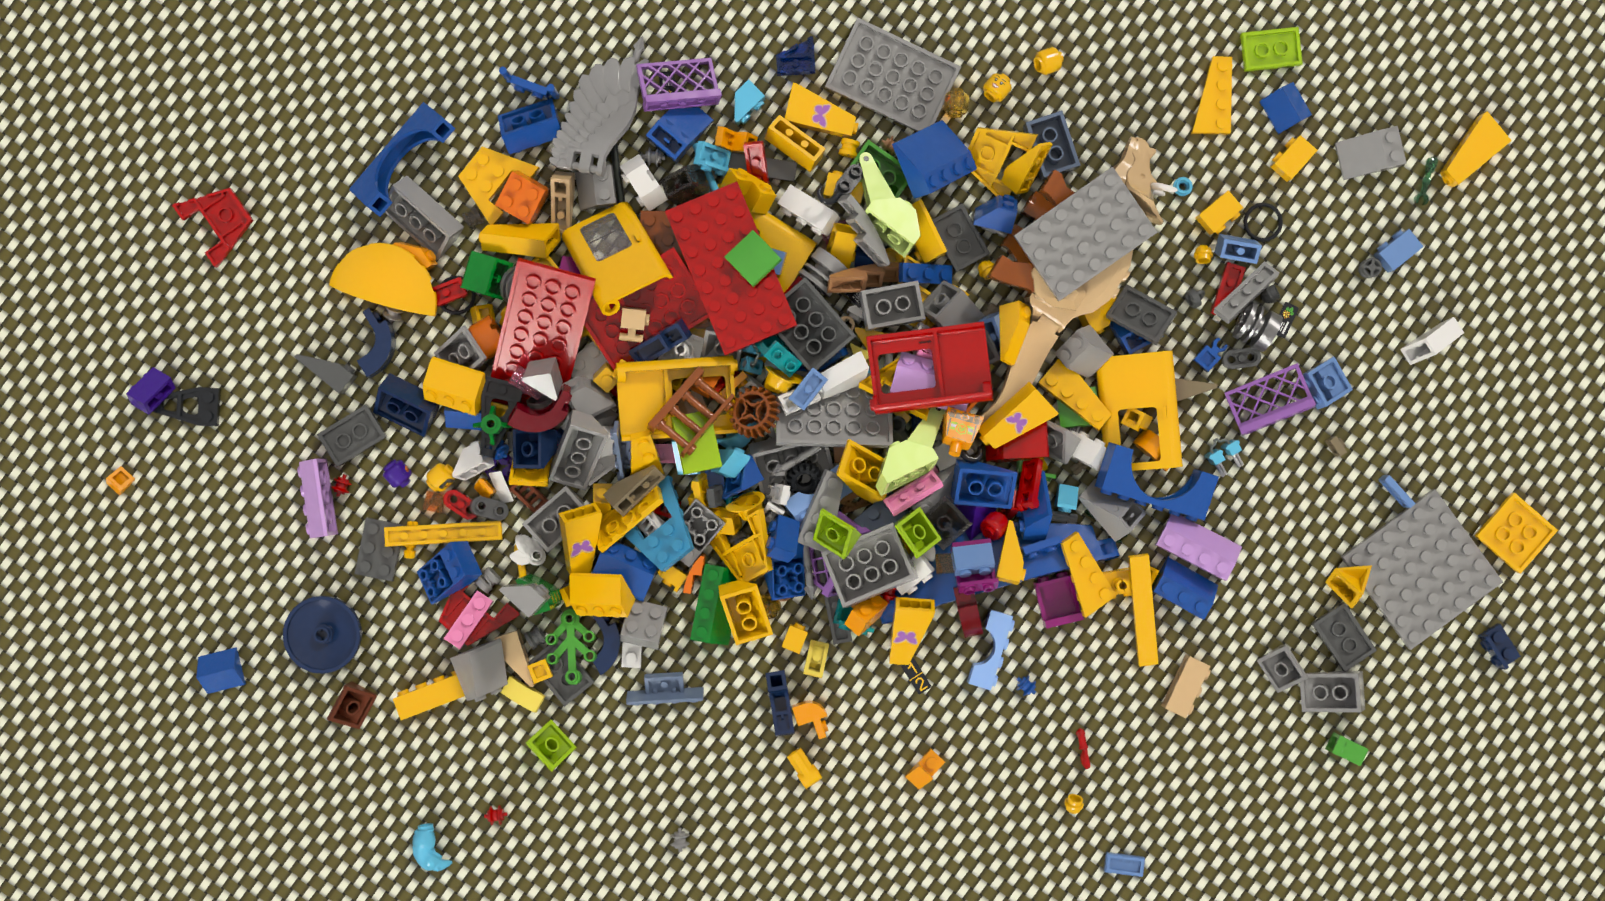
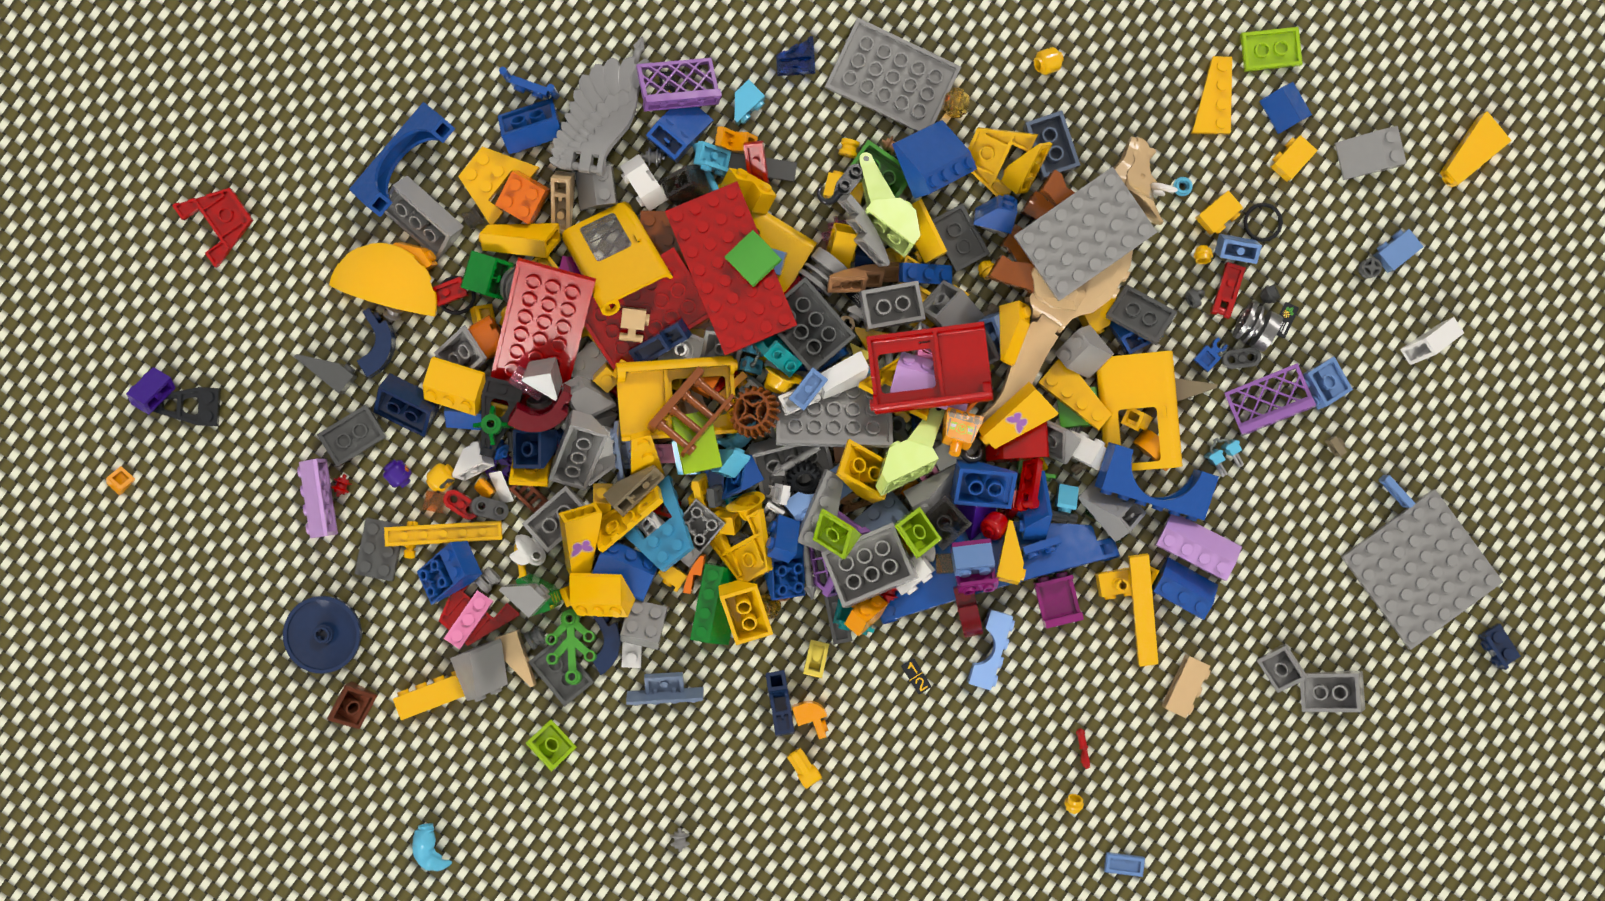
(220, 671): blue slope -> none
(495, 815): red wheel -> none
(522, 694): light yellow slope -> none
(540, 671): yellow plate -> none
(617, 174): pearl dark grey bar -> none
(794, 143): yellow brick -> none
(795, 637): yellow brick -> none
(808, 211): white brick -> none
(817, 114): yellow slope -> none
(909, 625): yellow slope -> none
(913, 493): bright pink plate -> none
(924, 769): light orange slope -> none
(997, 87): yellow head -> none
(1027, 686): blue wheel -> none
(1089, 581): yellow wing -> none
(1246, 292): light grey plate -> none
(1343, 636): dark grey plate -> none
(1346, 749): bright green bracket -> none
(1349, 583): yellow slope -> none
(1431, 164): clear green piece -> none
(1516, 533): yellow plate -> none

